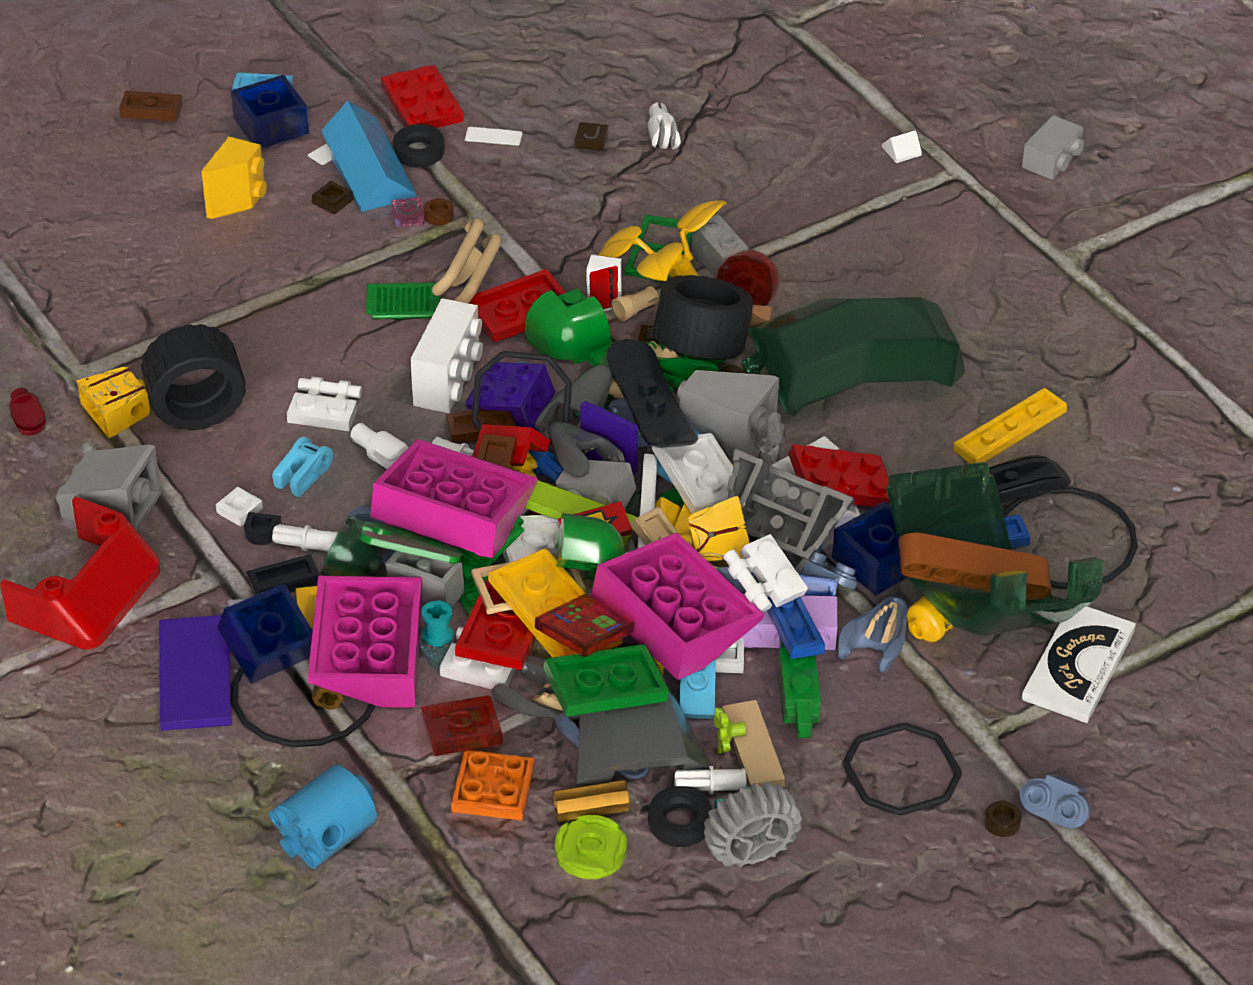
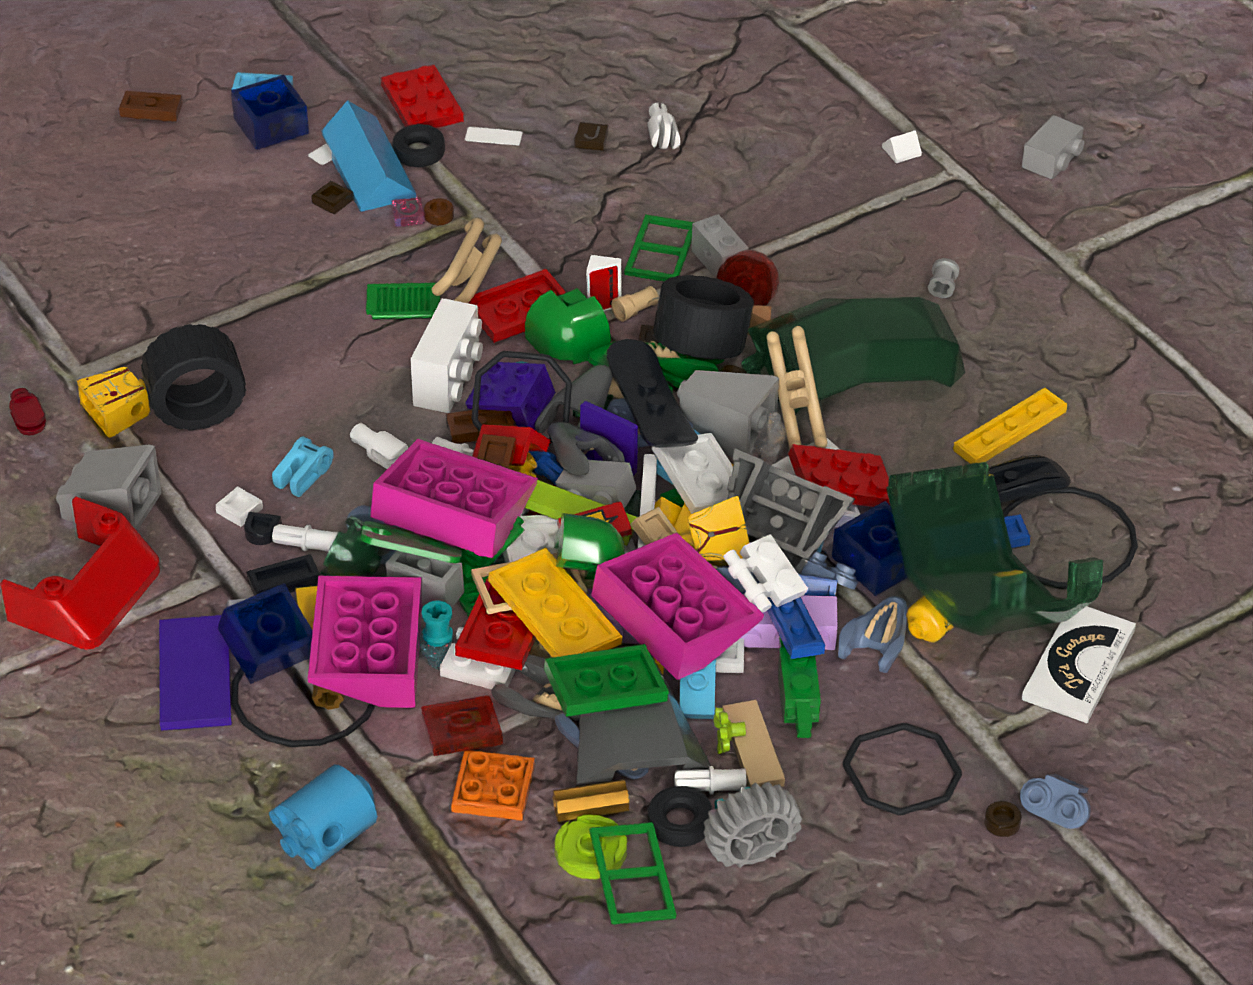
(233, 178): yellow slope -> none
(324, 411): white plate -> none
(584, 625): clear red tile -> none
(657, 870): none -> green window
(669, 258): yellow plant -> none
(797, 388): none -> tan piece
(943, 278): none -> light grey bush
(969, 563): dark orange beam -> none

